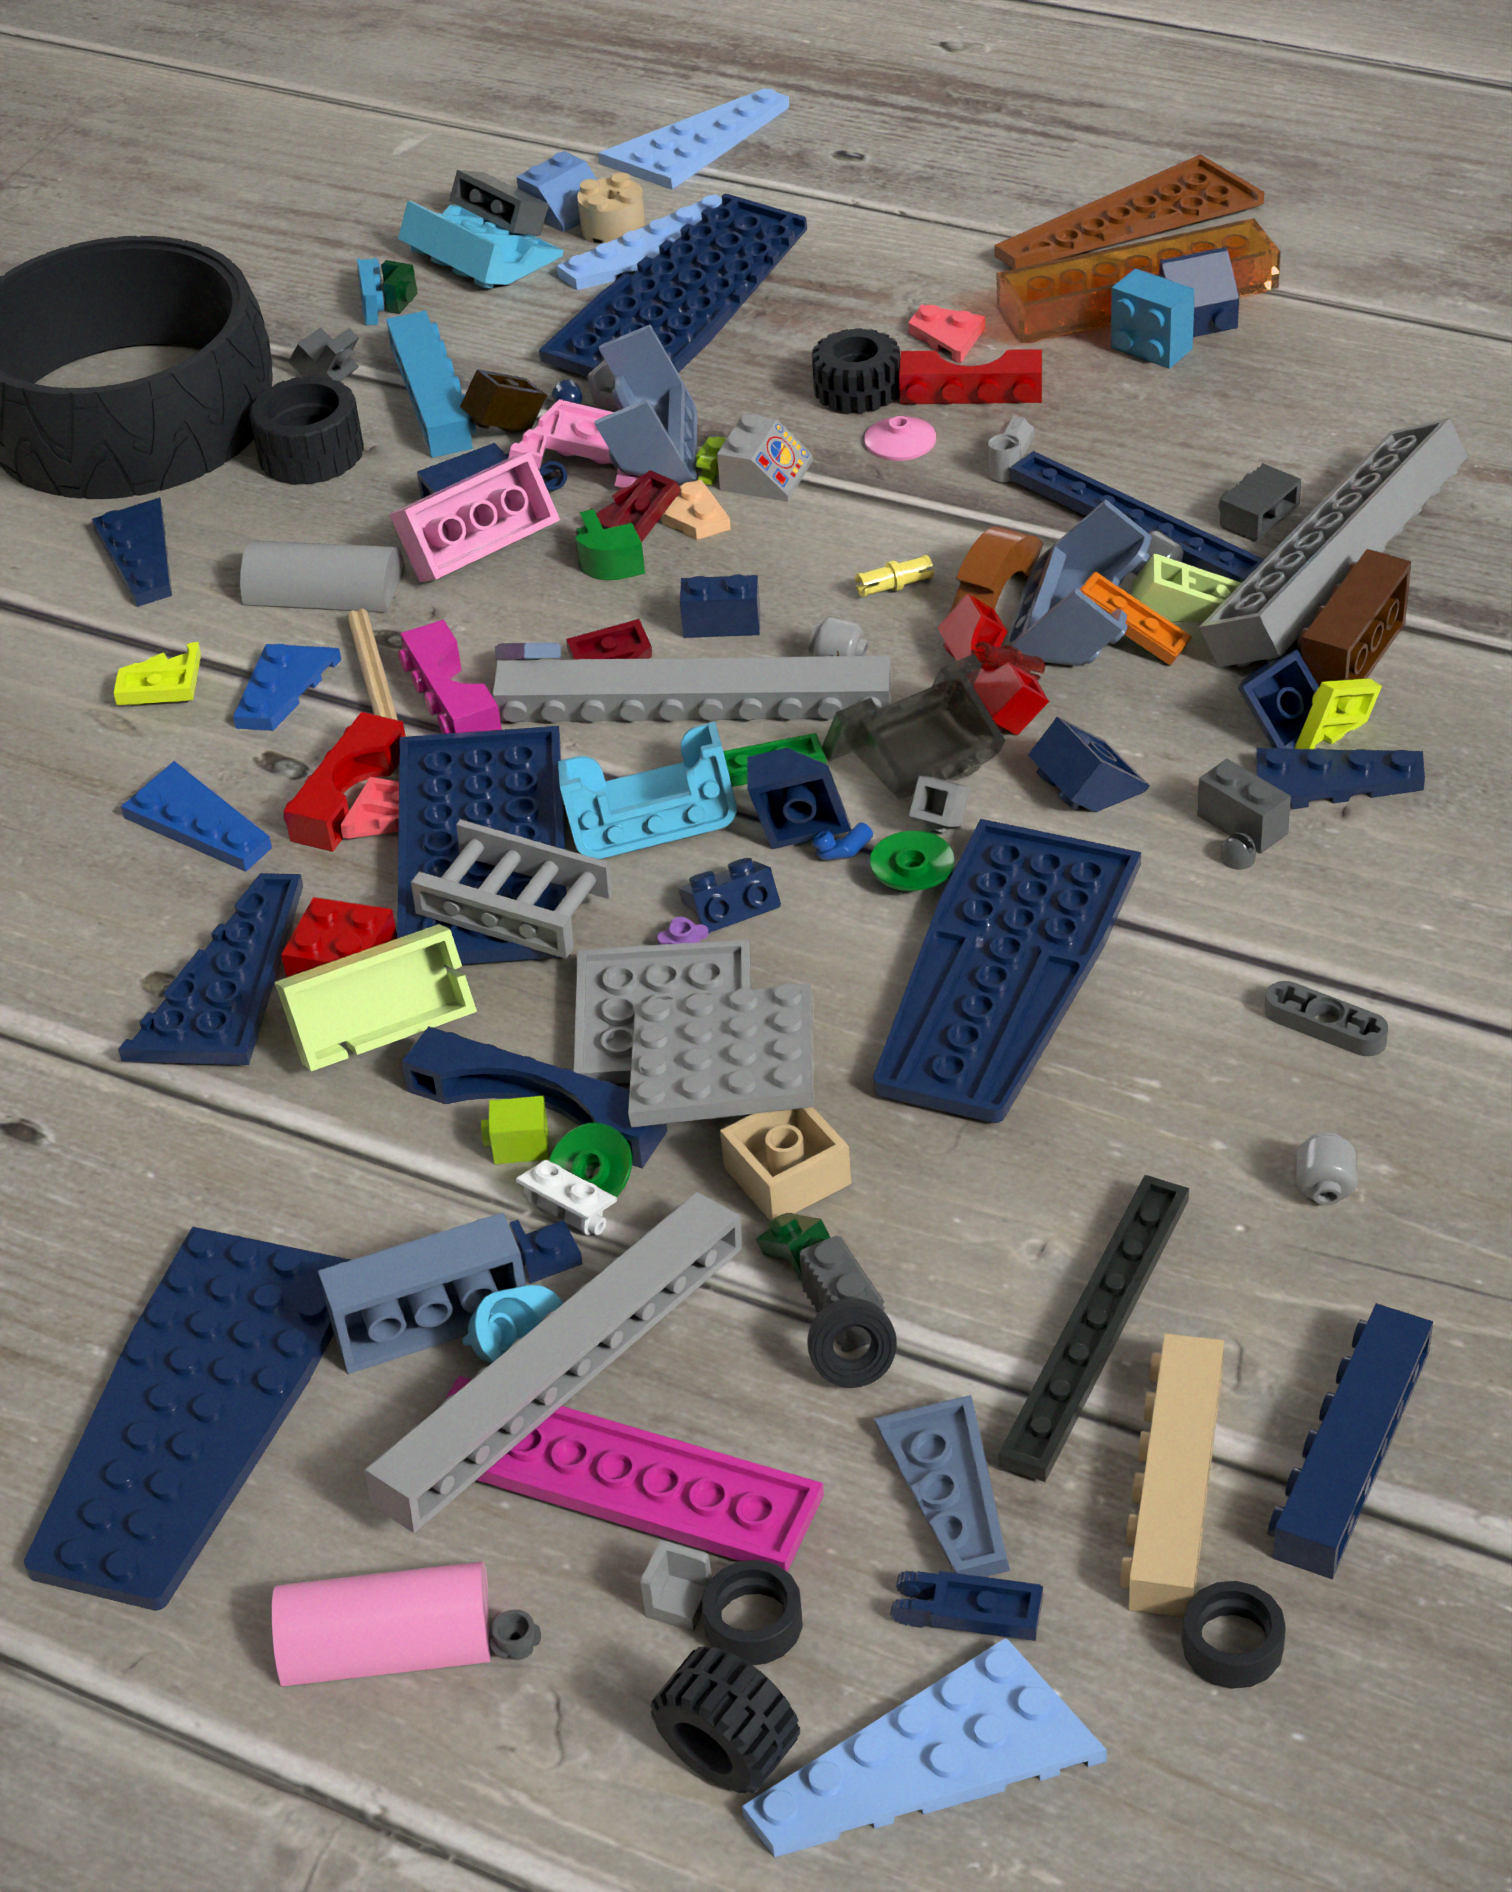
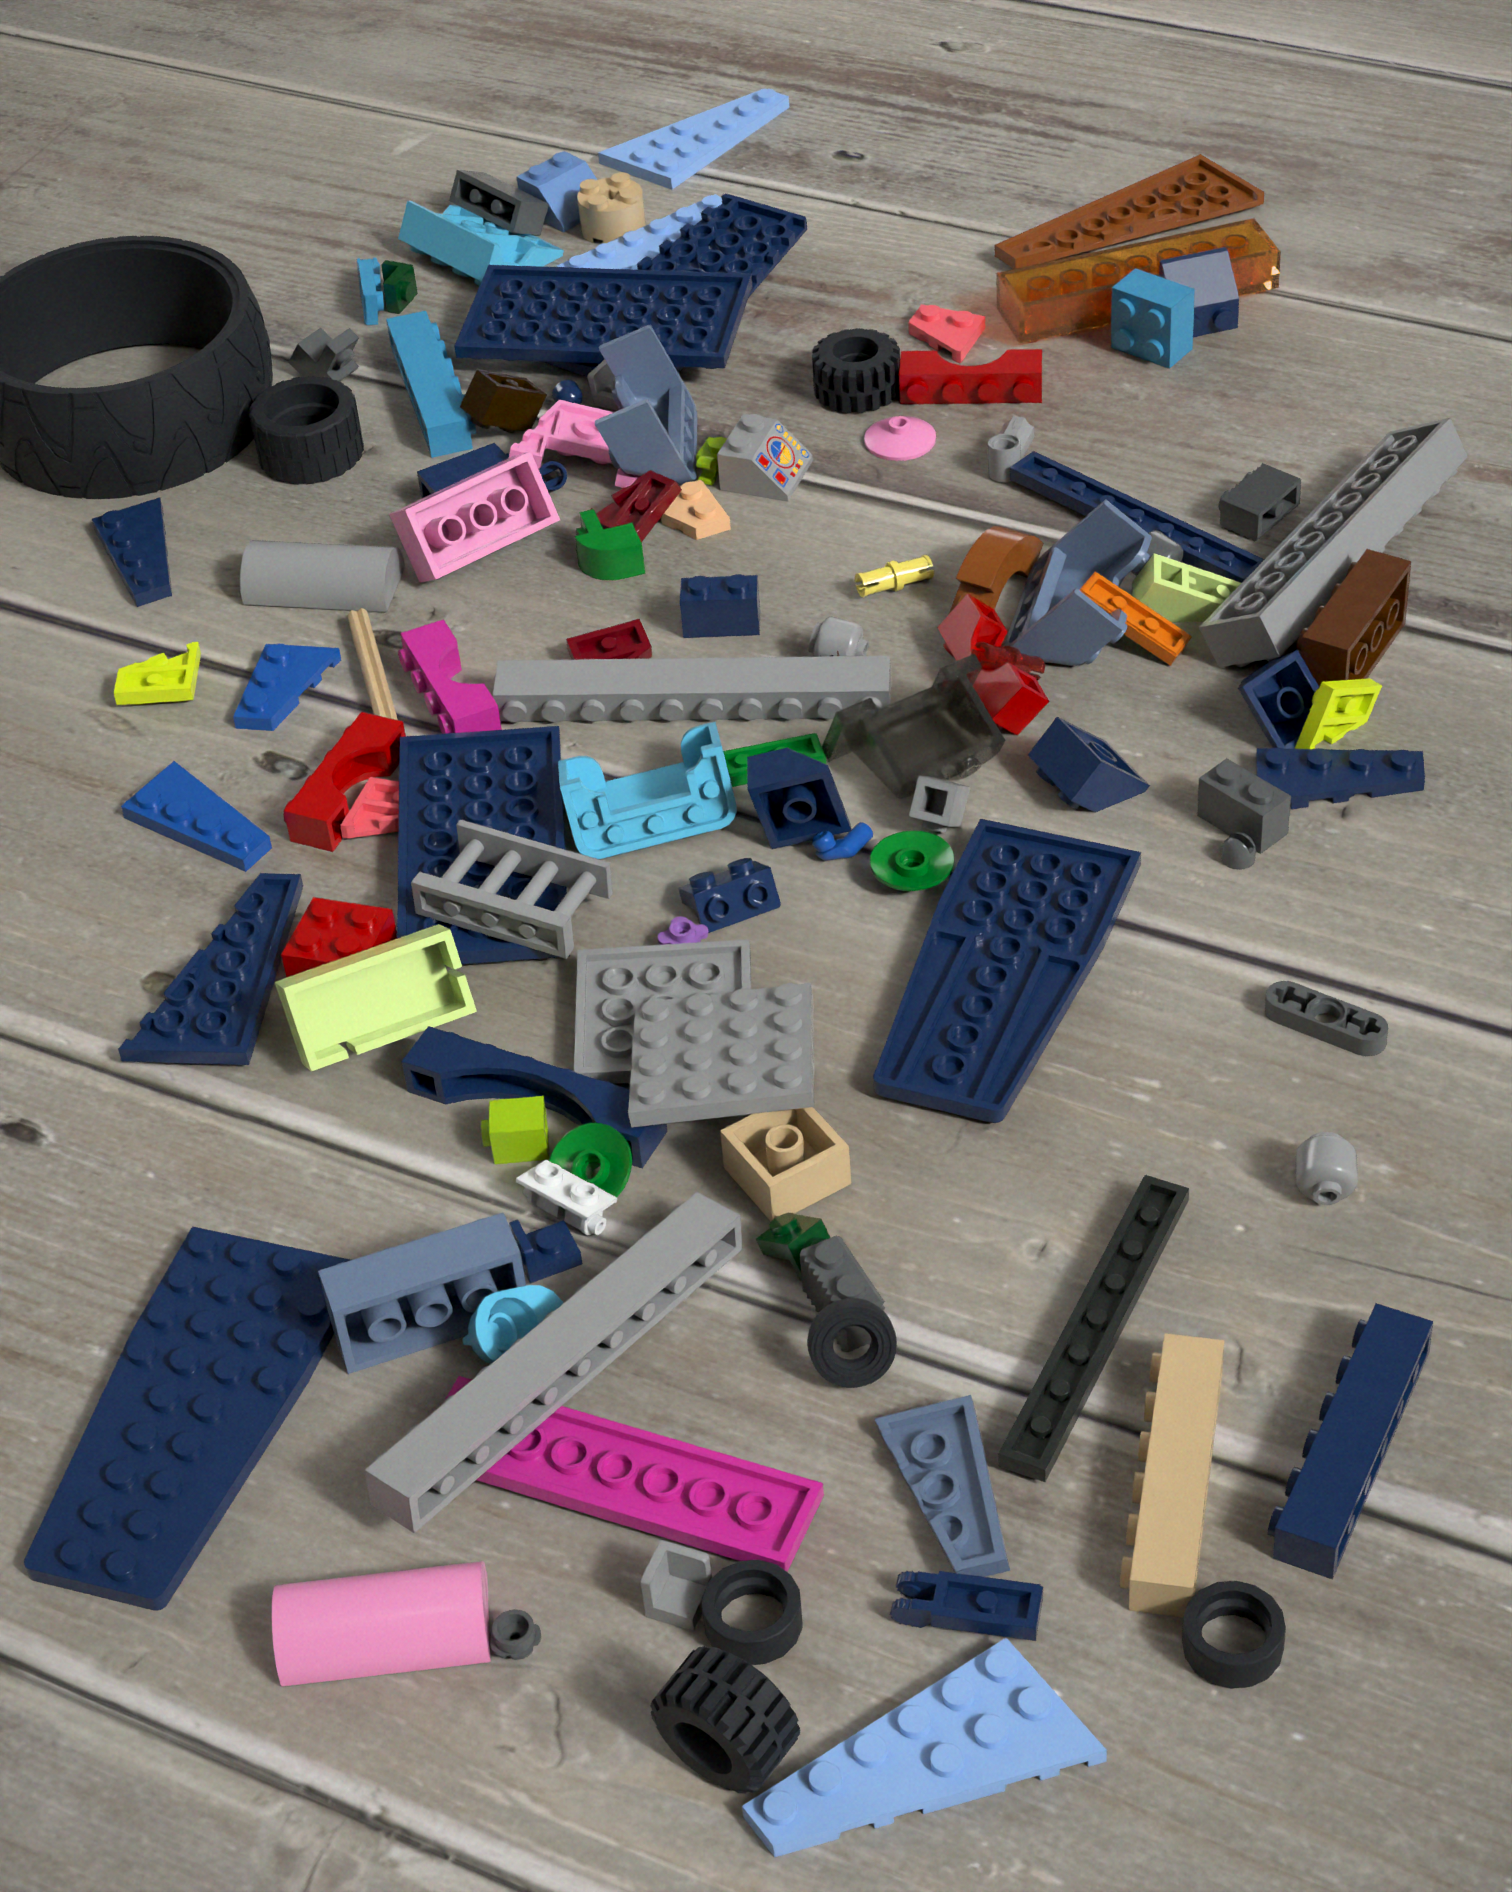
(527, 651): sand blue plate -> none
(573, 311): none -> dark blue plate

